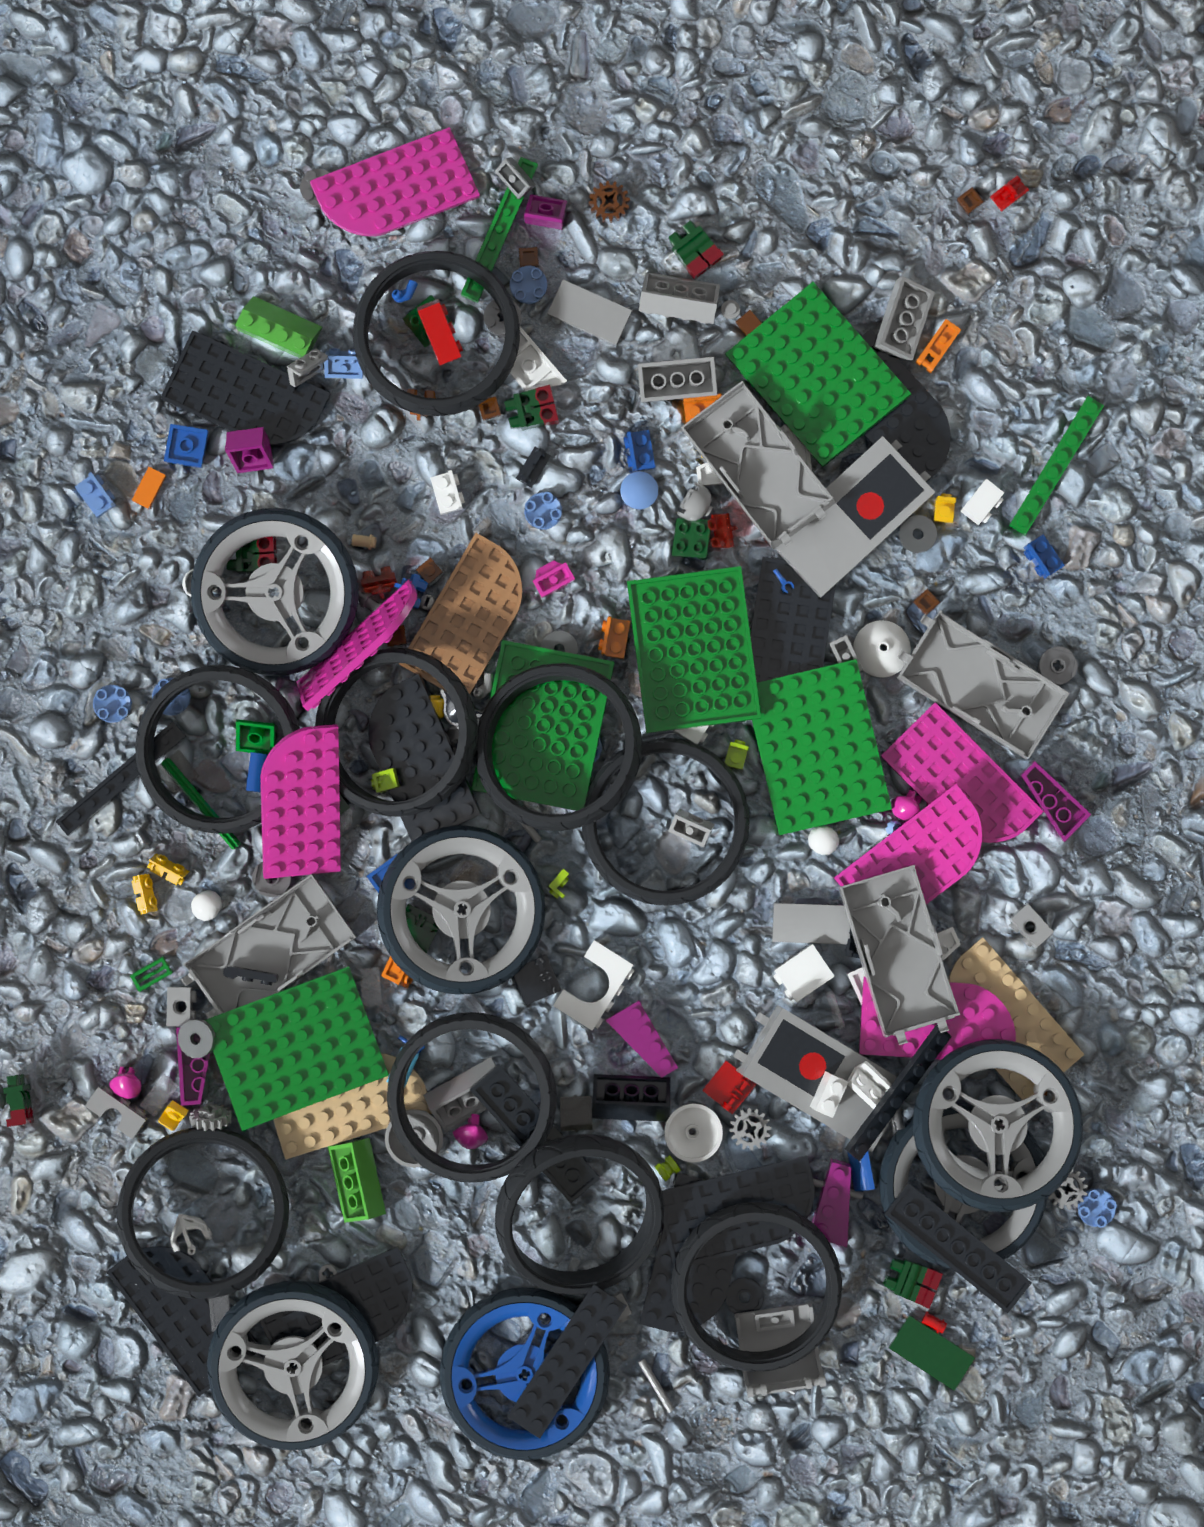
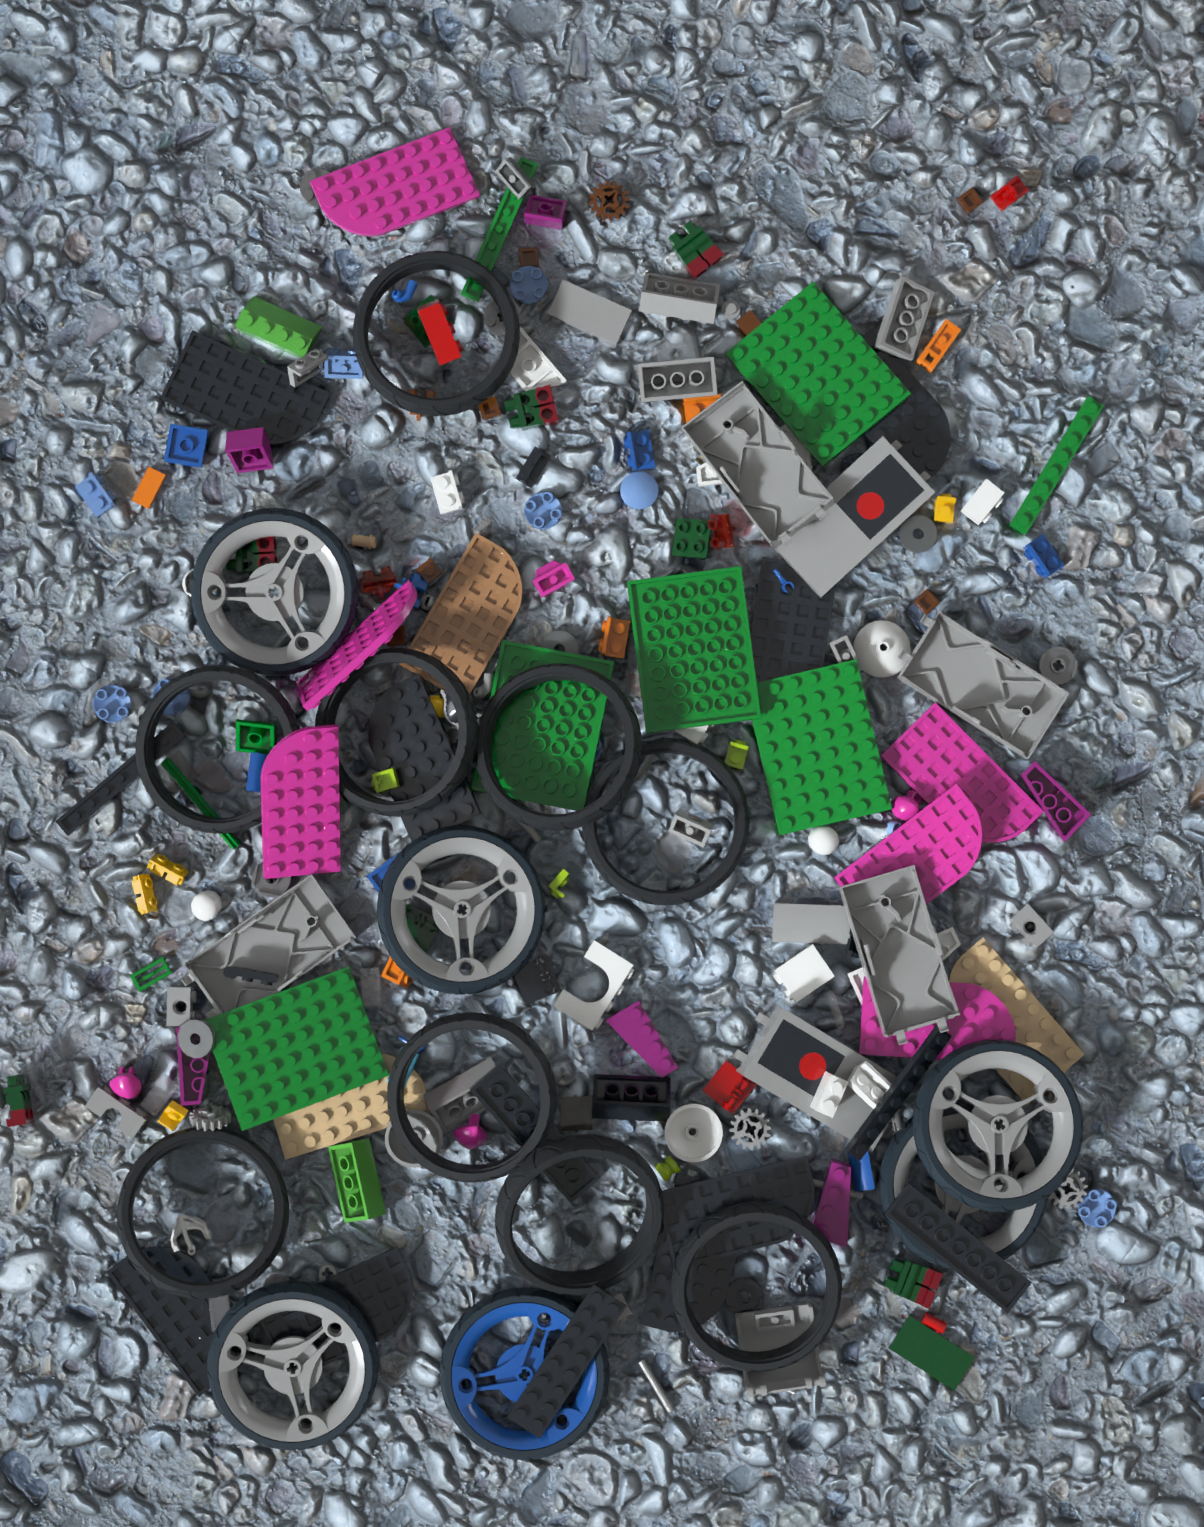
(696, 503): light grey cylinder -> none

